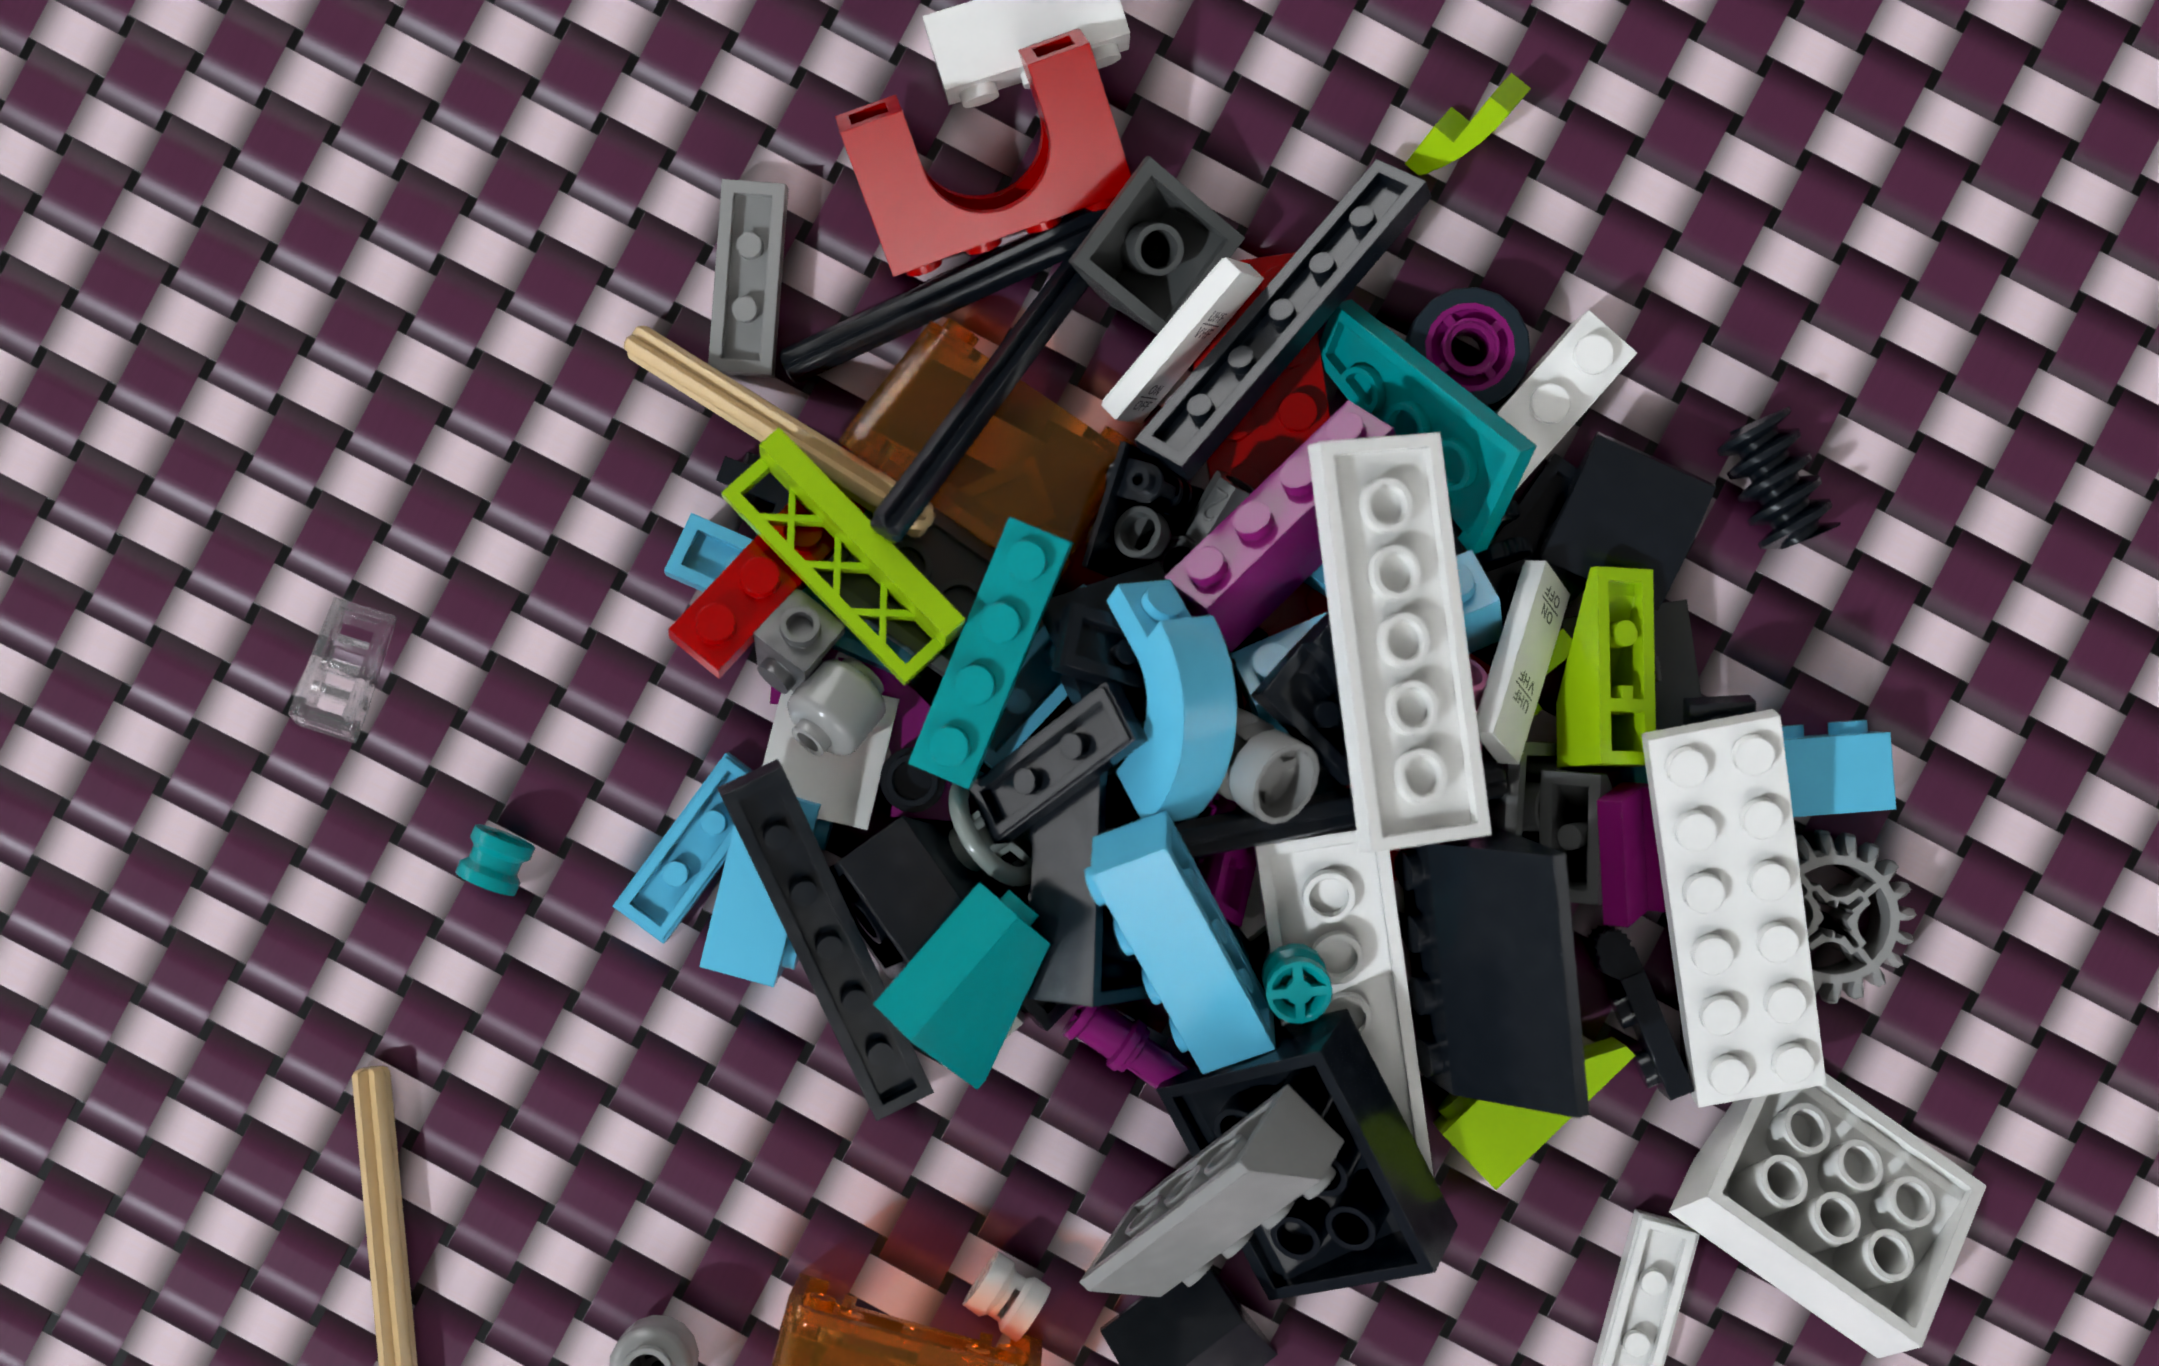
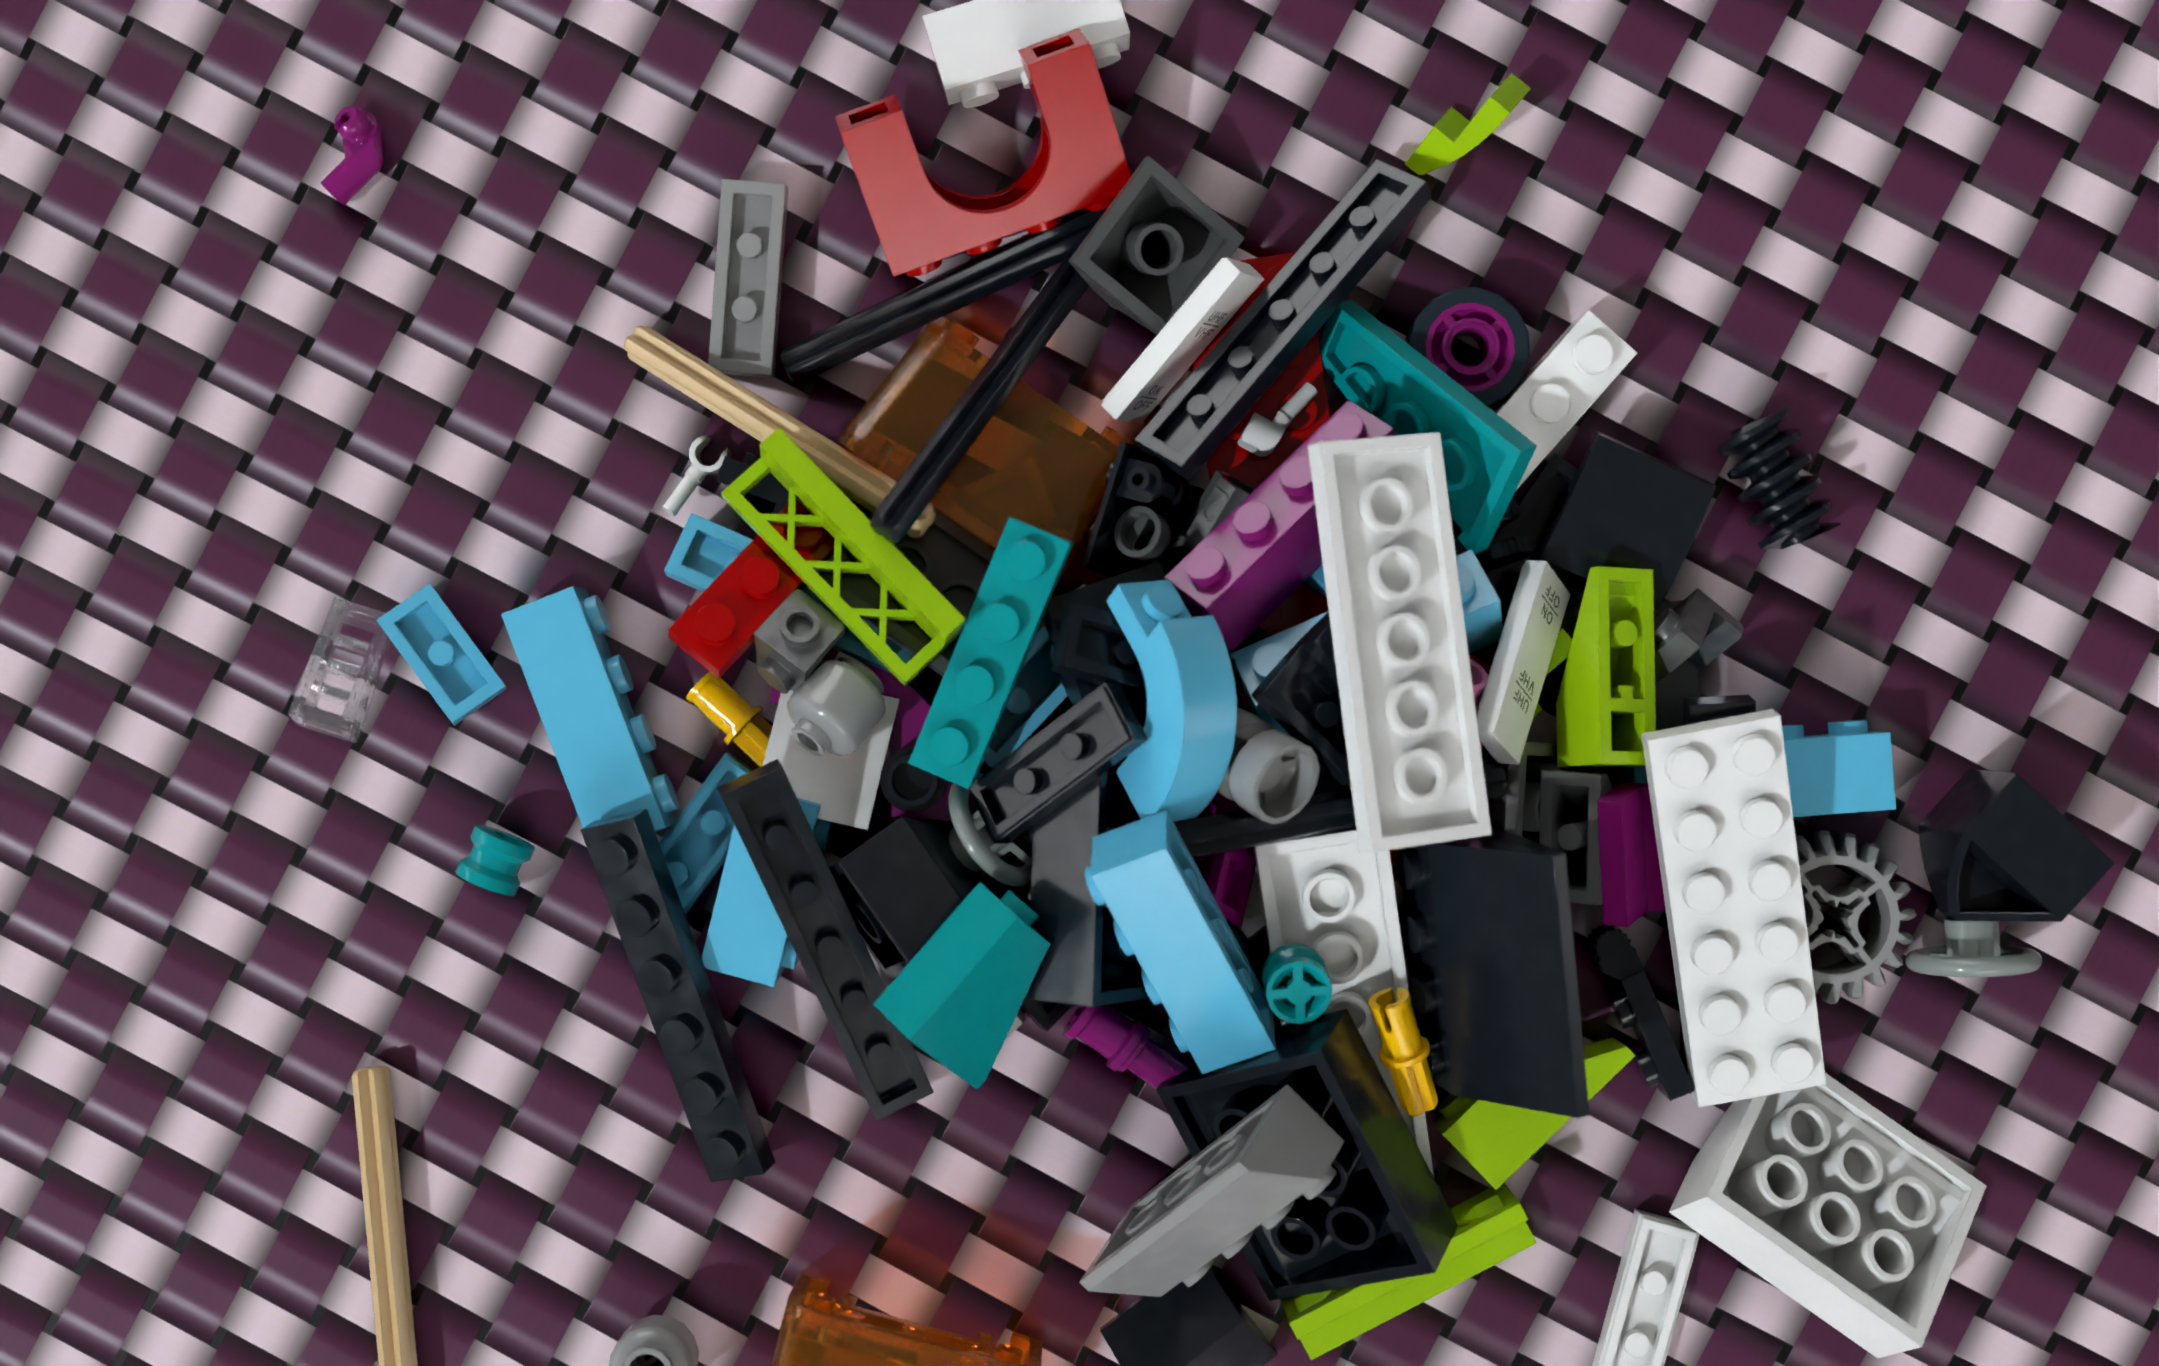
(362, 153): none -> magenta arm
(441, 654): none -> medium azure plate
(587, 708): none -> medium azure brick
(678, 995): none -> black plate
(694, 475): none -> white hand
(733, 716): none -> yellow axle
(994, 1289): white wheel -> none
(1263, 435): none -> white hand
(1403, 1050): none -> yellow axle
(1487, 1233): none -> lime fence
(1692, 631): none -> flat silver bracket
(1995, 857): none -> black piece

